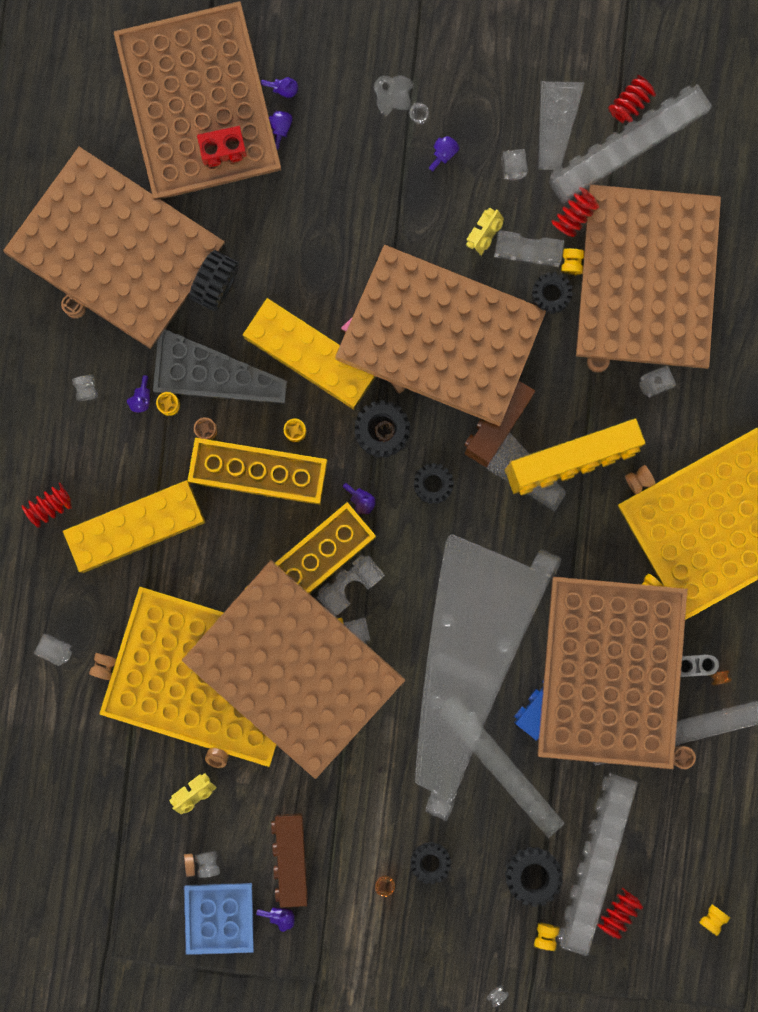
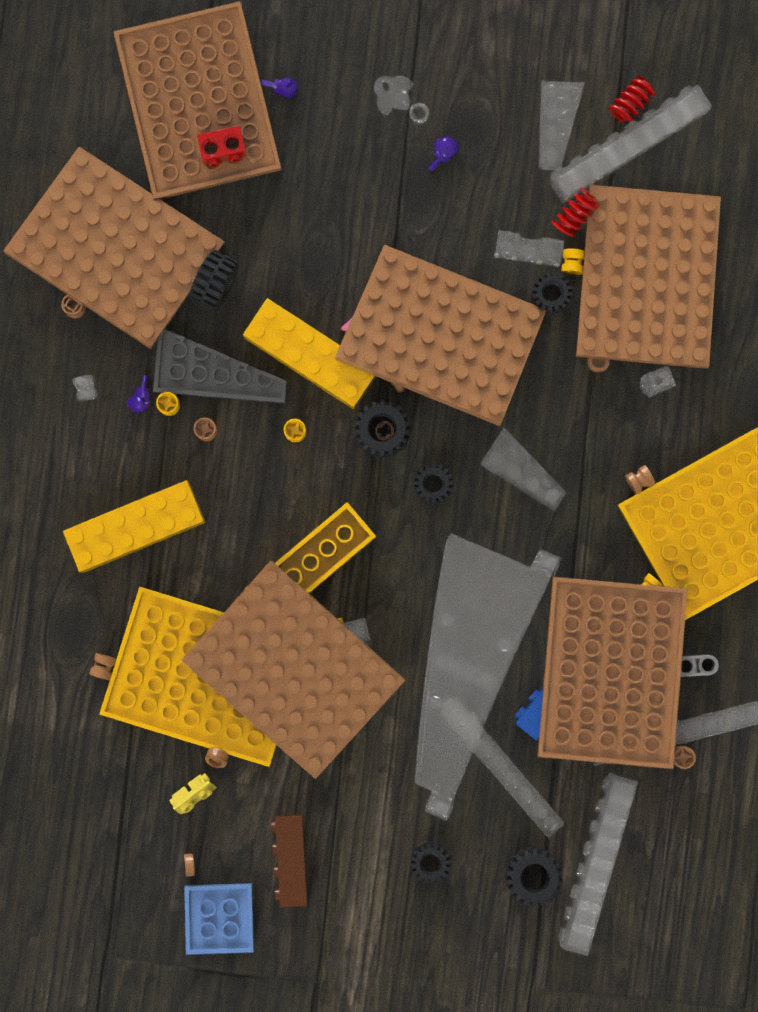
(48, 506): red piece -> none
(53, 650): clear brick -> none
(207, 864): clear wheel -> none
(257, 471): yellow brick -> none
(280, 124): dark purple piece -> none
(281, 917): dark purple piece -> none
(363, 500): dark purple piece -> none
(364, 571): clear arch -> none
(384, 893): clear orange bush -> none
(490, 436): reddish brown brick -> none
(491, 223): light yellow hinge -> none
(497, 996): clear bush -> none
(514, 164): clear brick -> none
(546, 936): yellow wheel -> none
(574, 456): yellow brick -> none
(620, 914): red piece -> none
(714, 920): yellow wheel -> none
(720, 677): clear orange bush -> none

